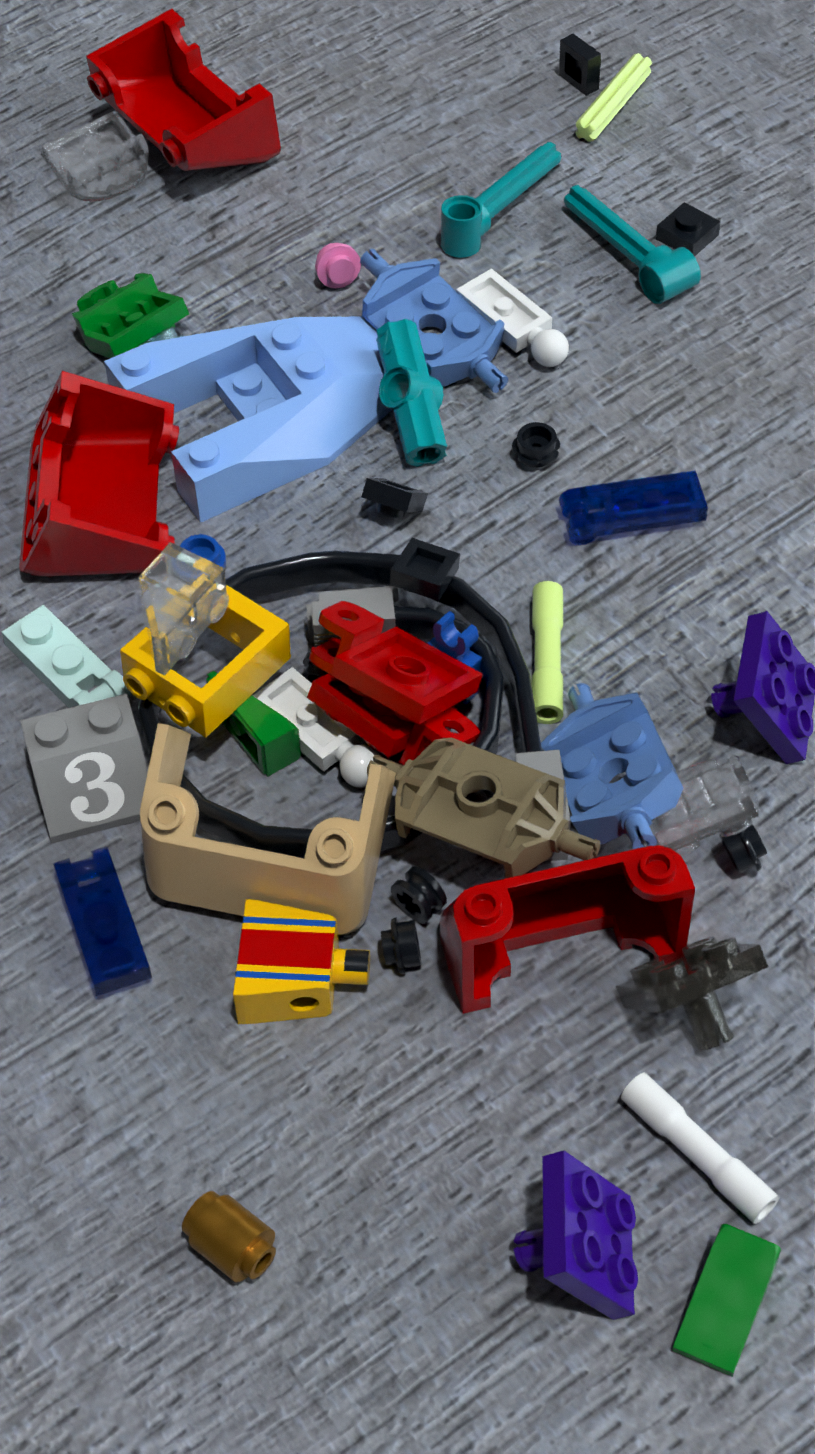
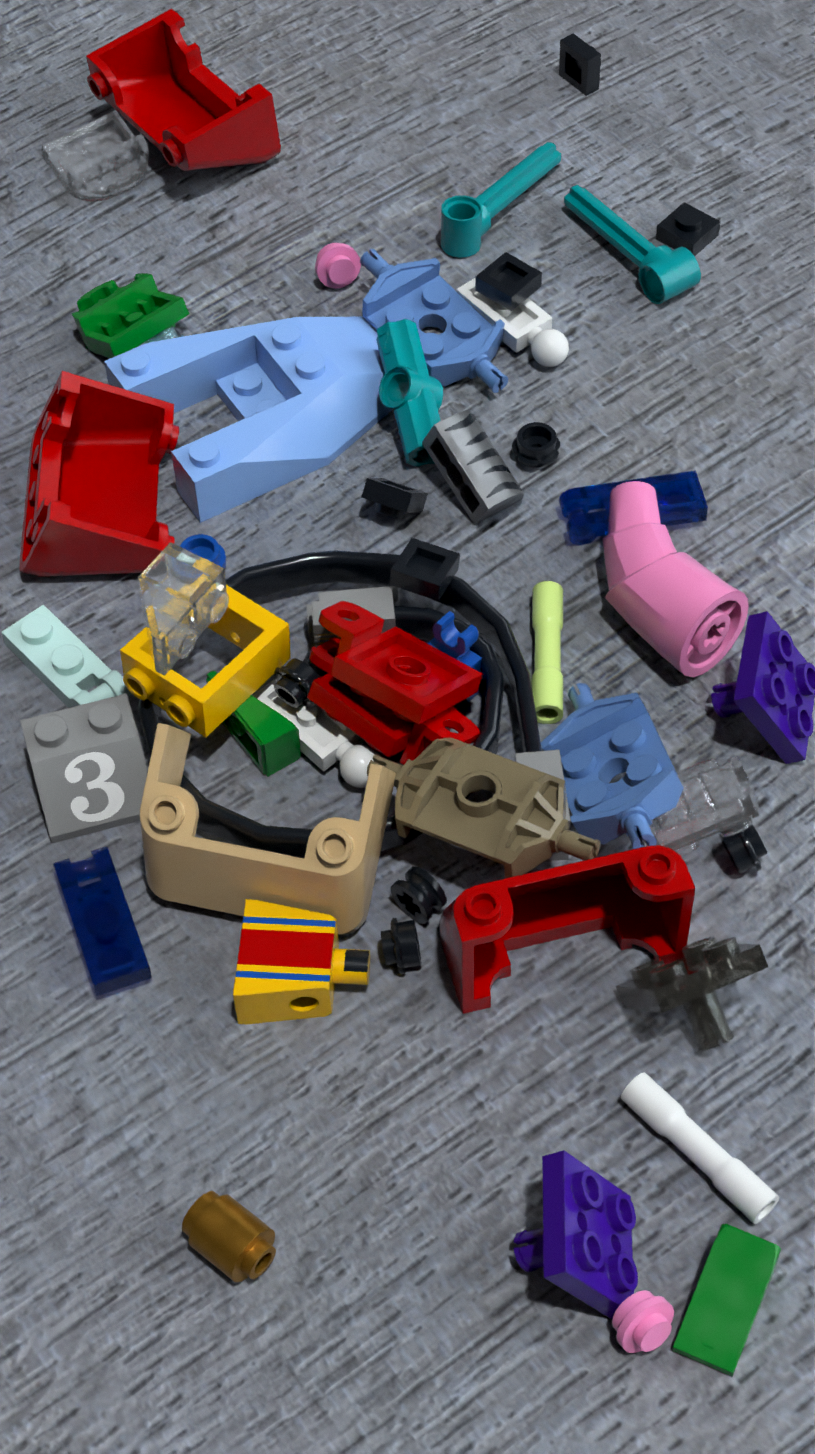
(295, 683): none -> black plate
(472, 466): none -> flat silver brick
(508, 281): none -> black plate
(613, 97): yellowish green axle -> none
(643, 1322): none -> bright pink plate
(664, 592): none -> bright pink piece

